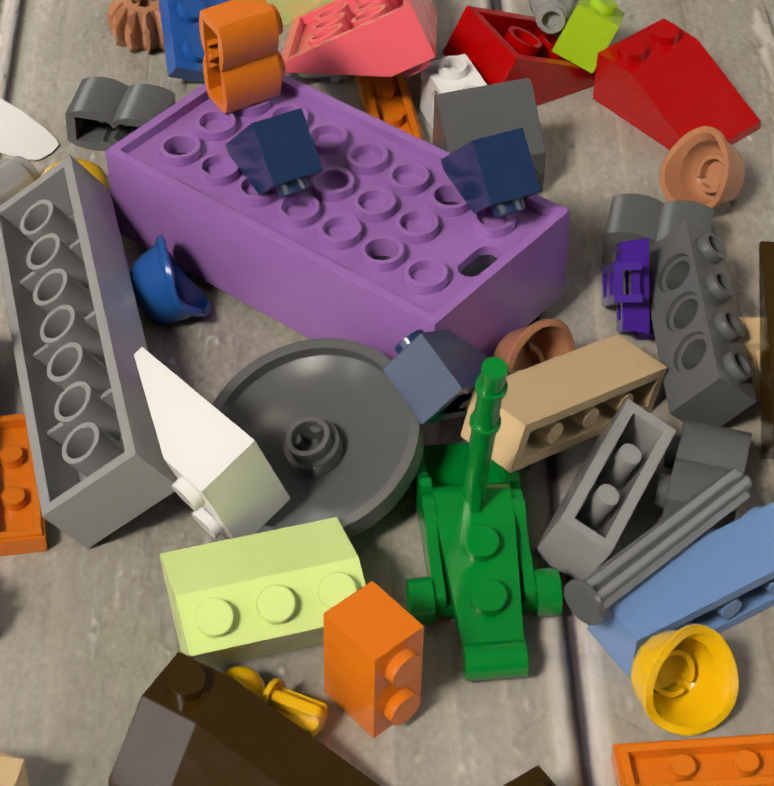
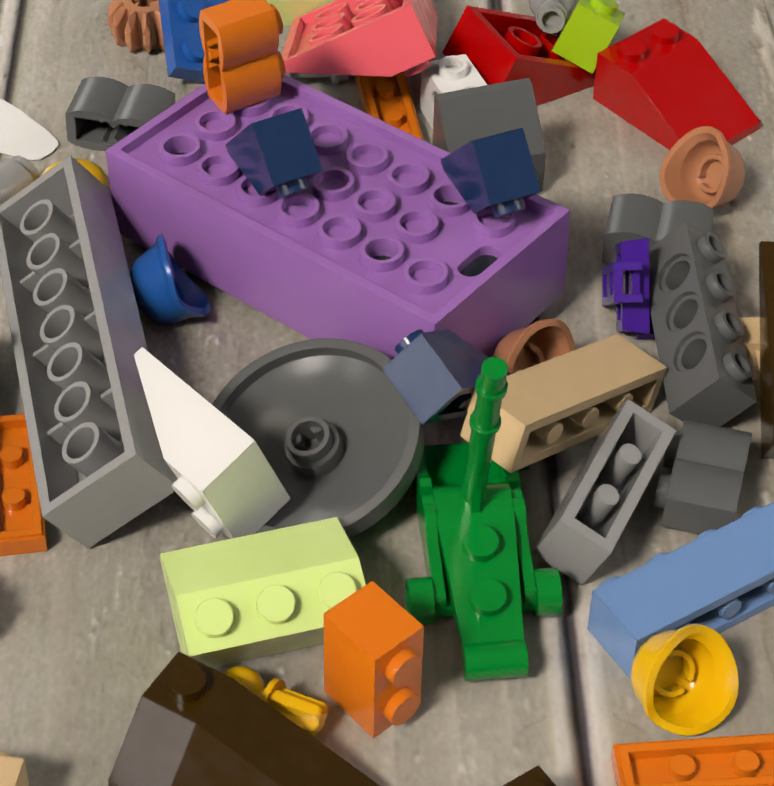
(656, 546): dark grey axle -> none

